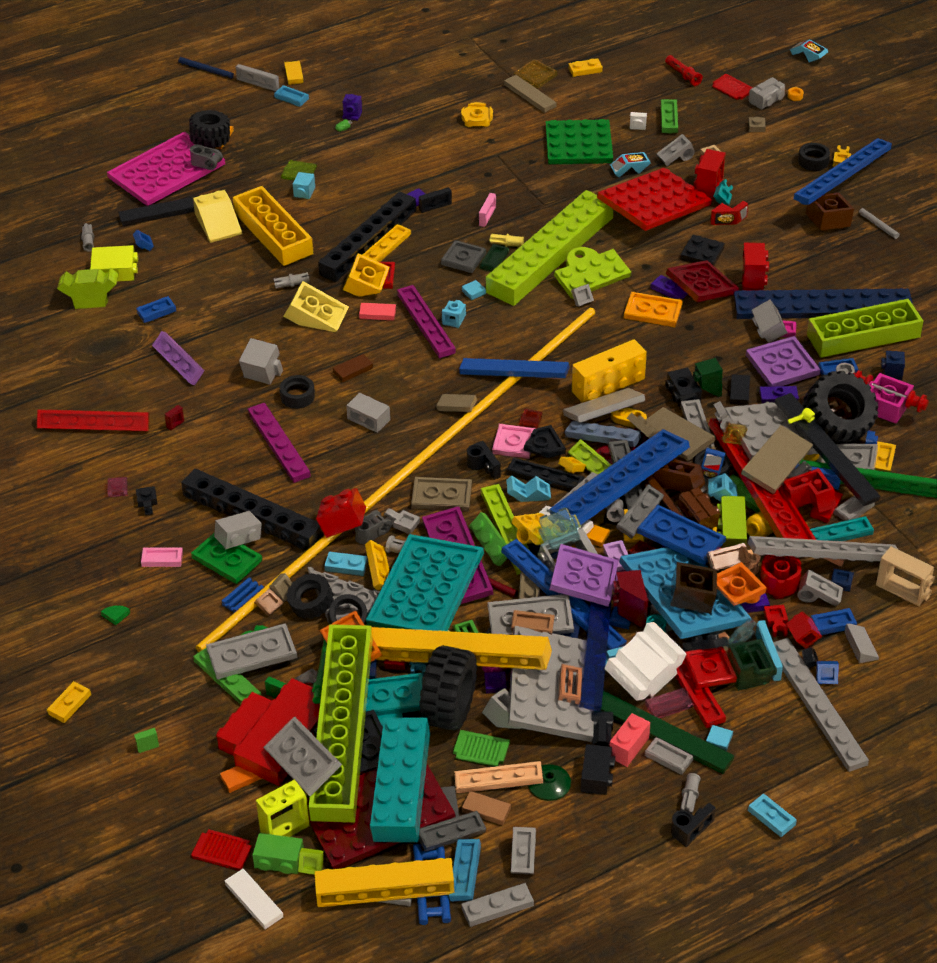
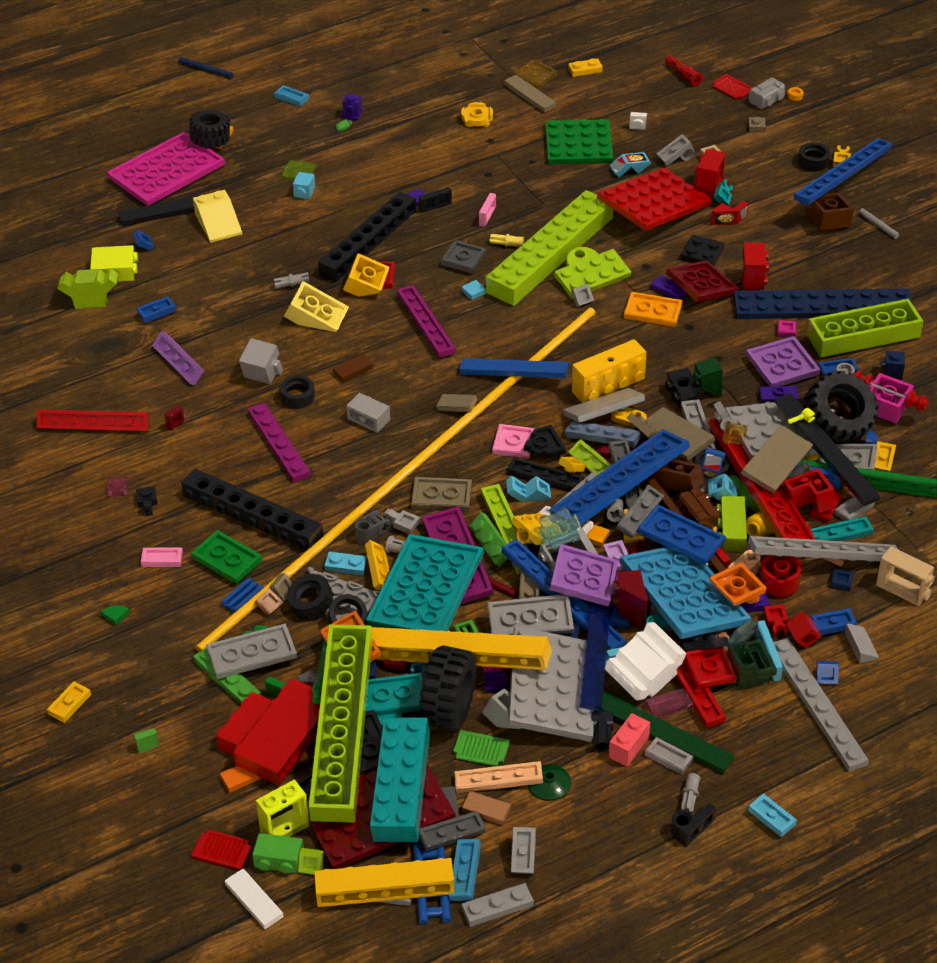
(87, 237): light grey axle -> none
(204, 157): dark grey piece -> none
(237, 529): light grey brick -> none
(257, 77): light grey tile -> none
(273, 225): yellow brick -> none
(293, 72): yellow tile -> none
(302, 756): light grey tile -> none
(341, 512): red brick -> none
(377, 311): coral tile -> none
(387, 243): yellow tile -> none
(456, 309): medium azure brick -> none
(481, 457): black plate -> none
(494, 257): clear green tile -> none
(531, 418): clear red tile -> none
(536, 621): medium nougat tile -> none
(569, 696): nougat tile -> none
(596, 769): black brick -> none
(669, 116): bright green plate -> none
(693, 587): dark brown brick -> none
(720, 737): medium azure tile -> none
(728, 557): tile -> none
(740, 389): black tile -> none
(769, 321): light grey brick -> none
(810, 656): black tile -> none
(811, 50): medium azure slope -> none
(816, 586): light grey plate -> none

